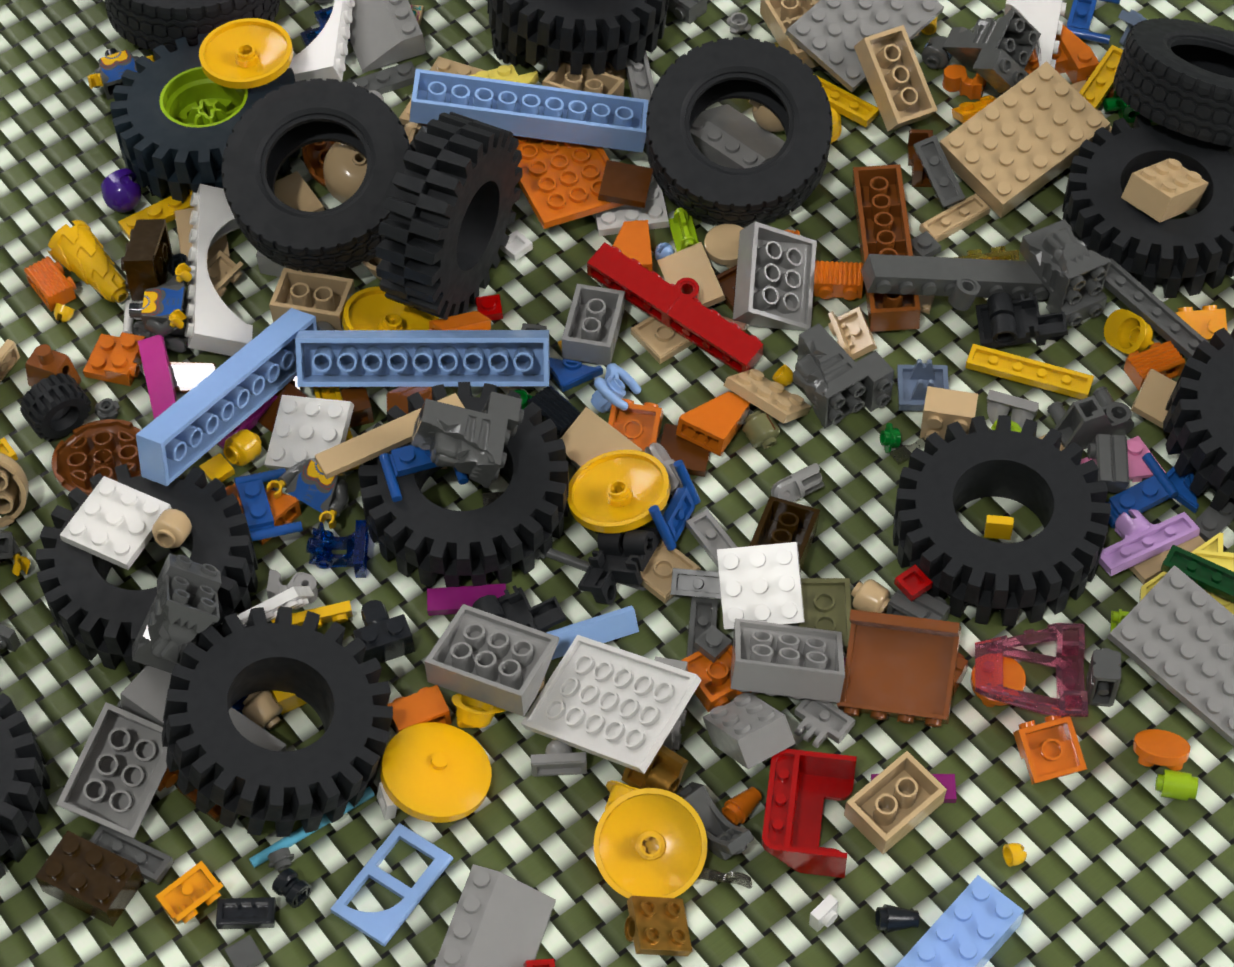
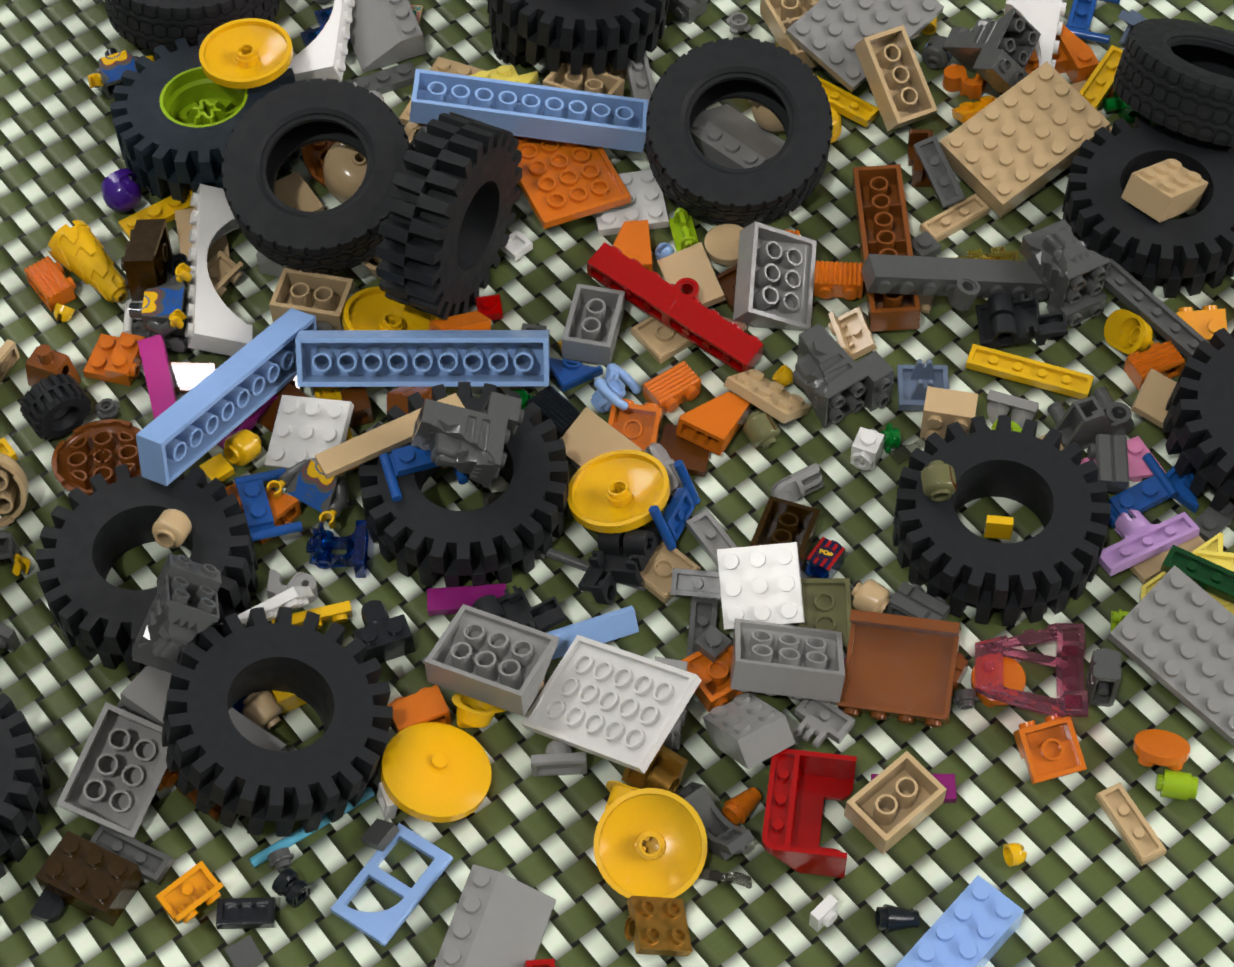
(48, 907): none -> black tile
(114, 522): white plate -> none
(379, 834): none -> dark grey tile
(625, 184): reddish brown tile -> none
(672, 387): none -> orange brick
(825, 559): none -> clear blue brick
(867, 449): none -> white brick
(913, 583): red plate -> none
(938, 481): none -> olive head
(965, 698): none -> dark grey plate
(1130, 824): none -> tan tile

